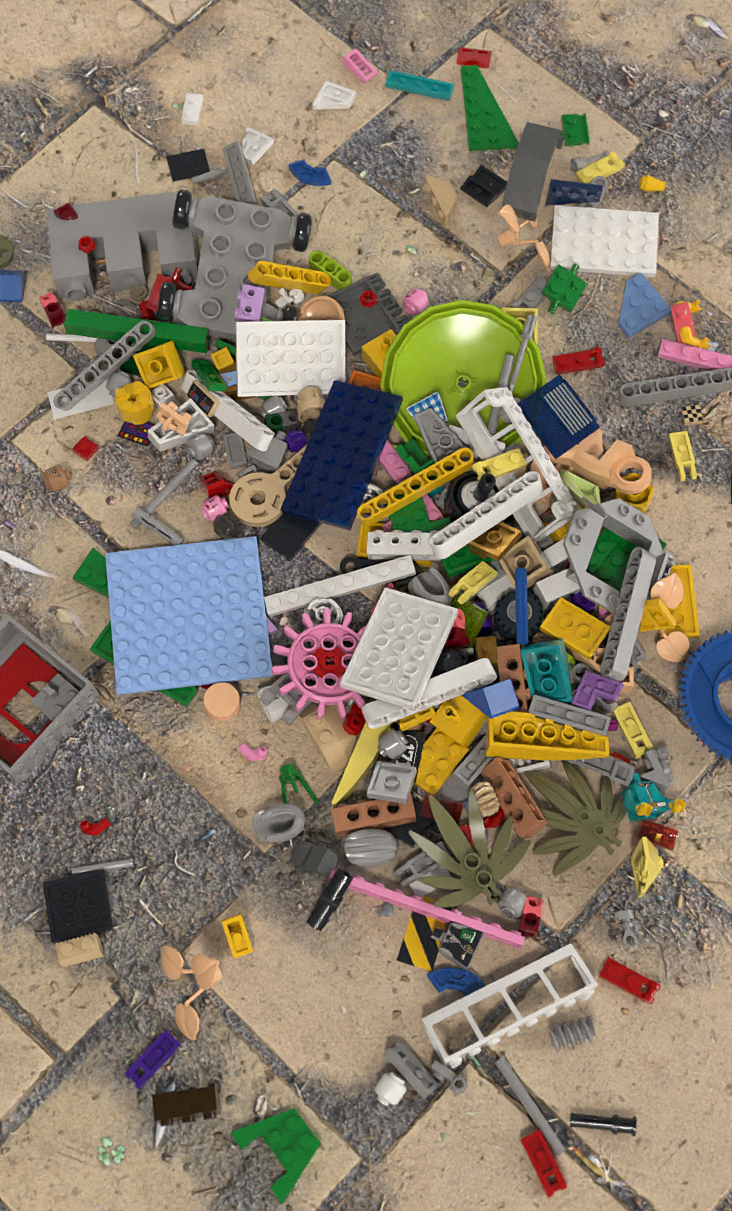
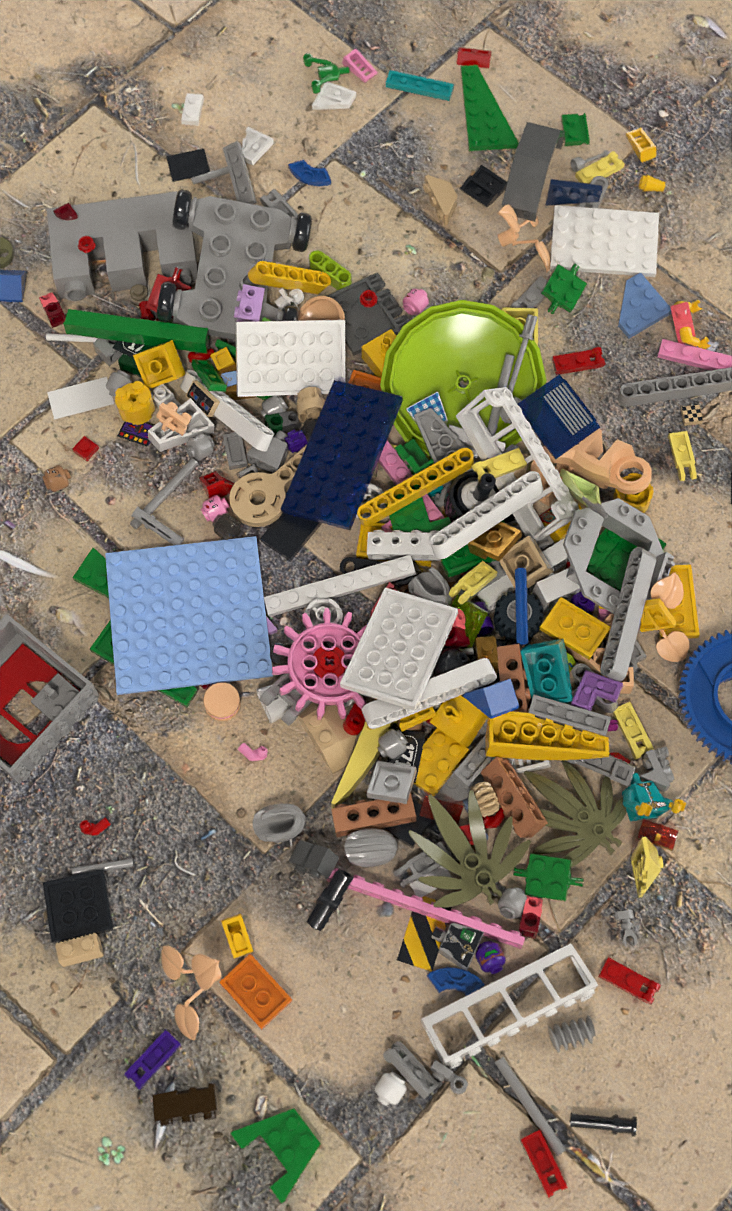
(95, 367): light grey beam -> none
(200, 356): none -> red arm
(256, 991): none -> orange plate
(290, 776): green plant -> none
(326, 73): none -> green piece
(490, 957): none -> dark purple head
(548, 877): none -> green plate
(643, 145): none -> yellow slope

